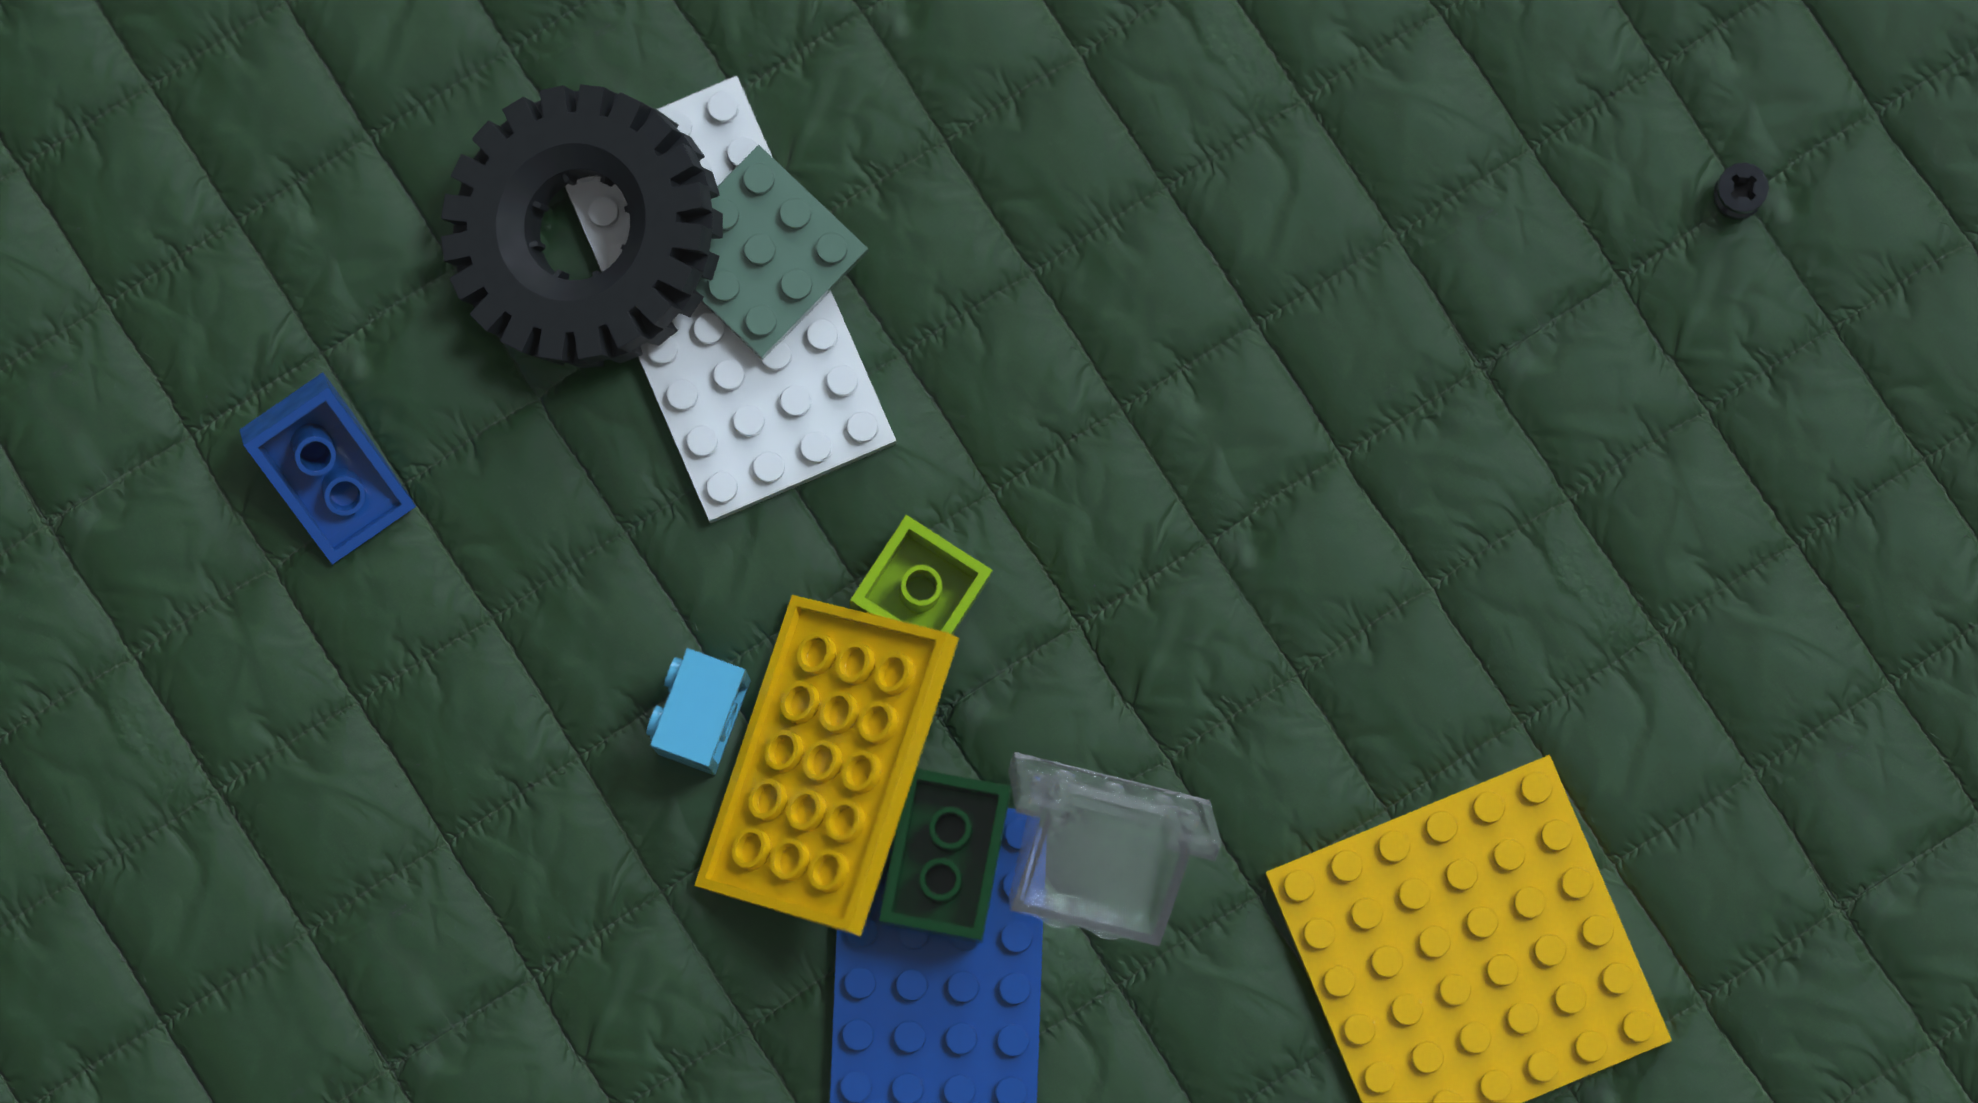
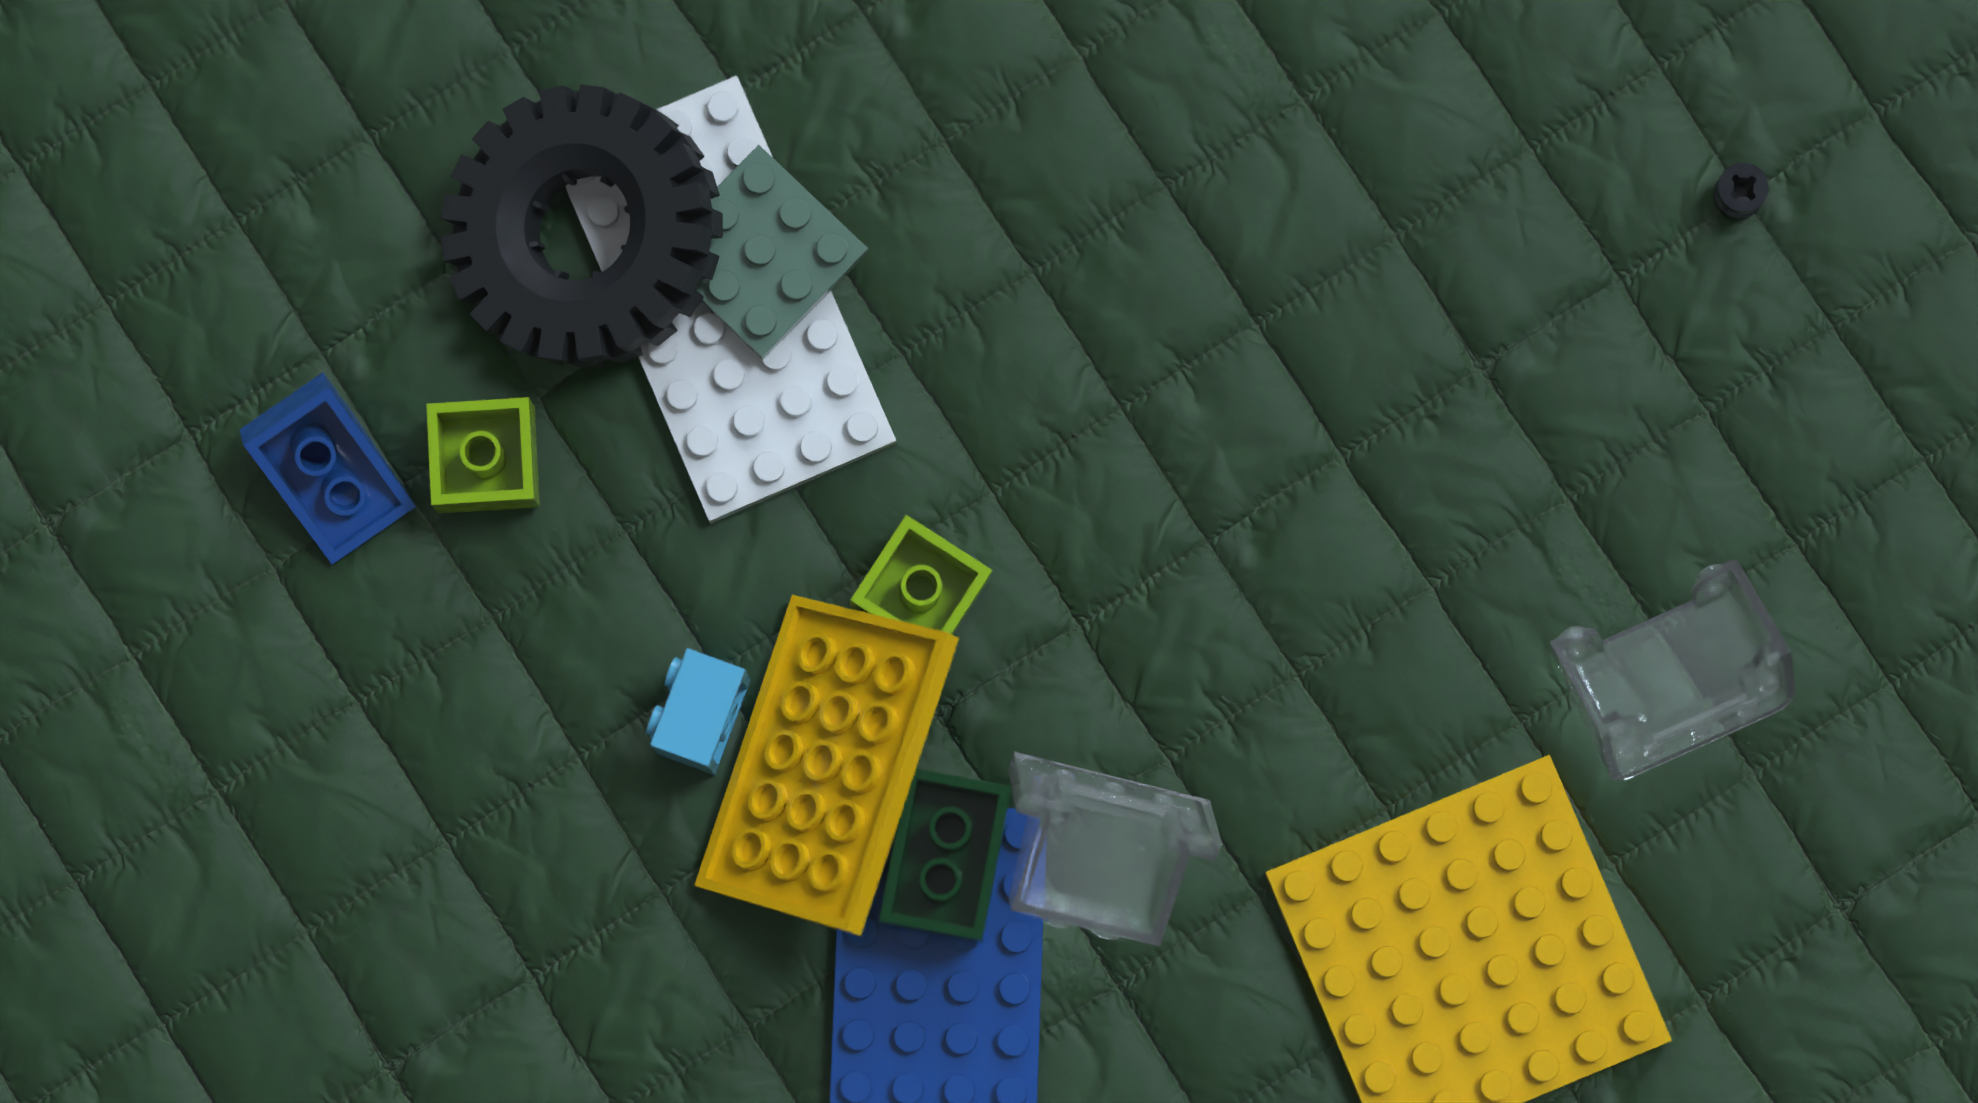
(483, 455): none -> lime brick
(1678, 674): none -> clear windscreen

